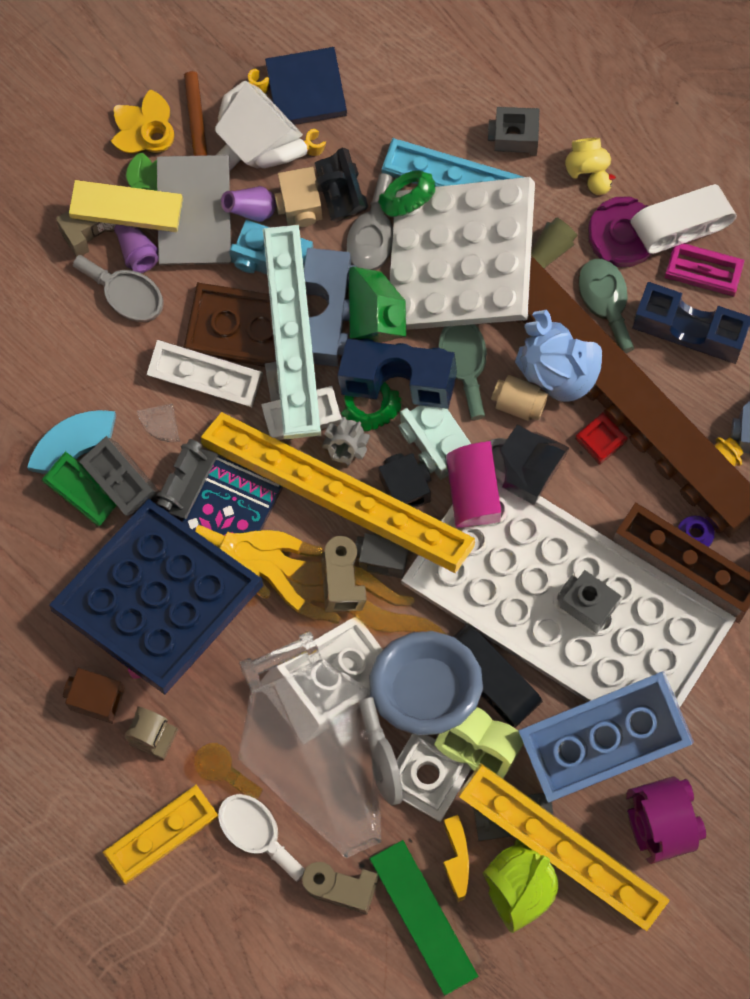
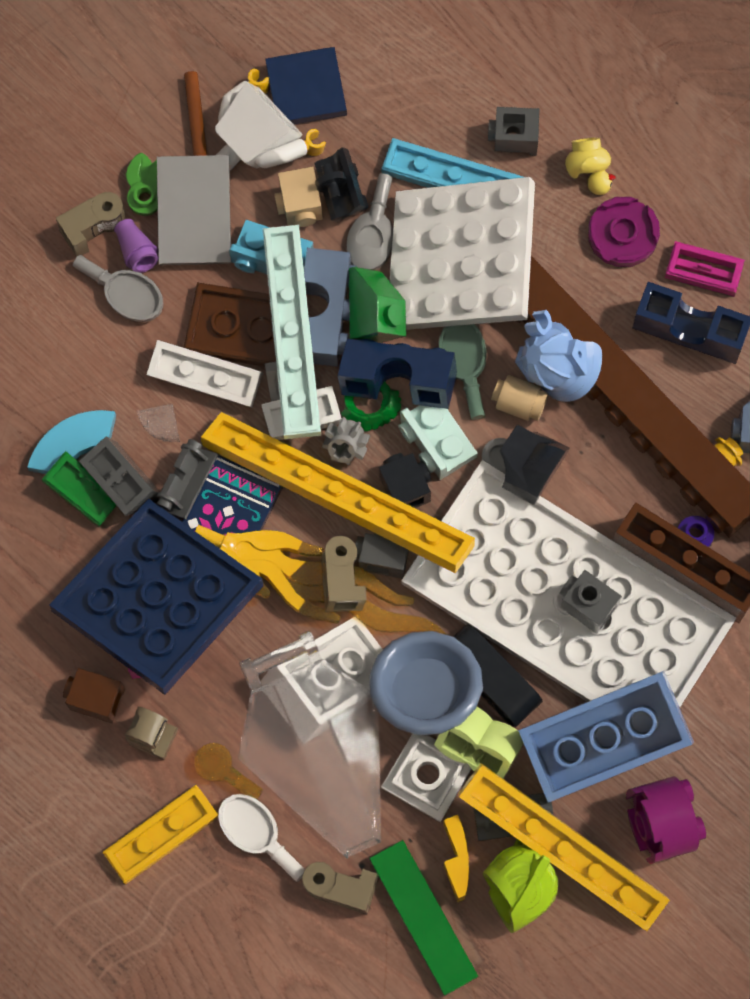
(126, 206): light yellow tile -> none
(140, 124): yellow plate -> none
(251, 203): medium lavender cone -> none
(382, 756): light grey piece -> none
(421, 194): green piece -> none
(473, 485): dark pink brick -> none
(553, 242): olive cone -> none
(601, 438): red tile -> none
(606, 297): sand green piece -> none
(683, 219): white beam -> none

